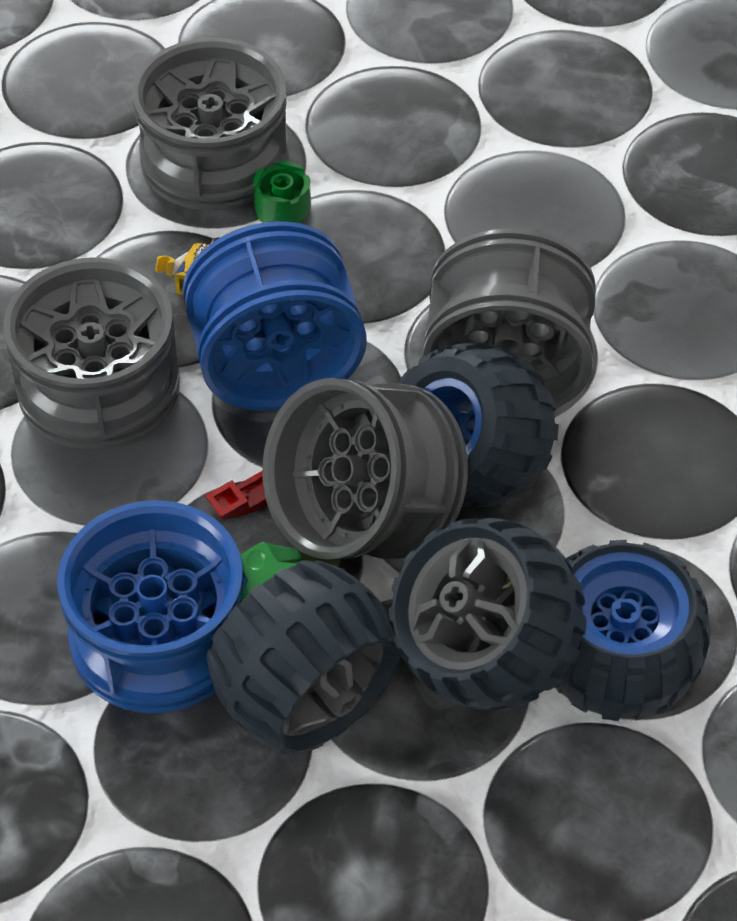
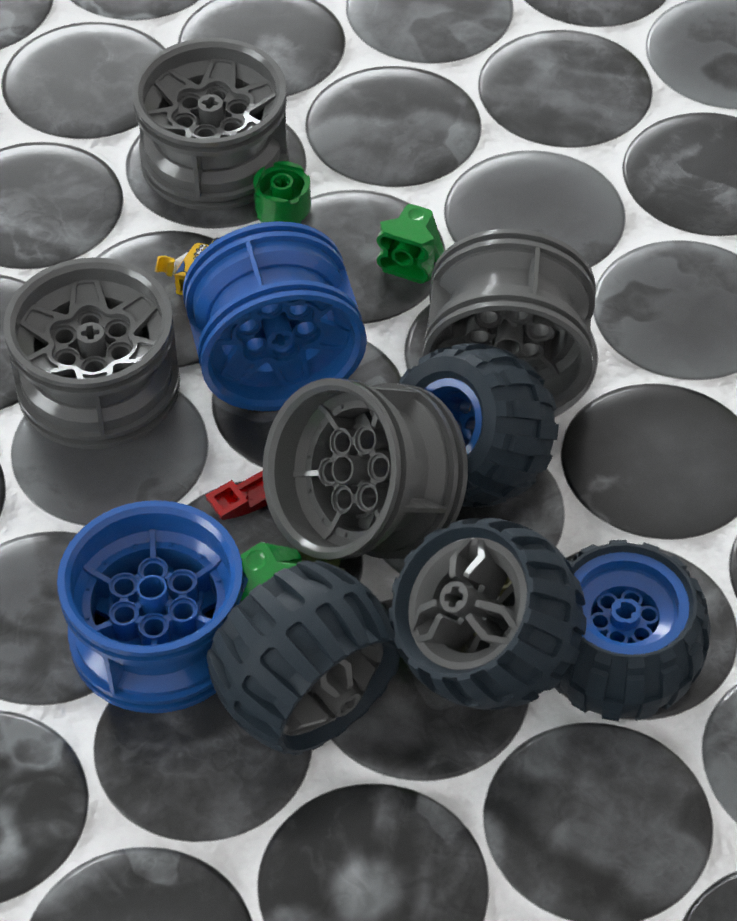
(410, 244): none -> green piece

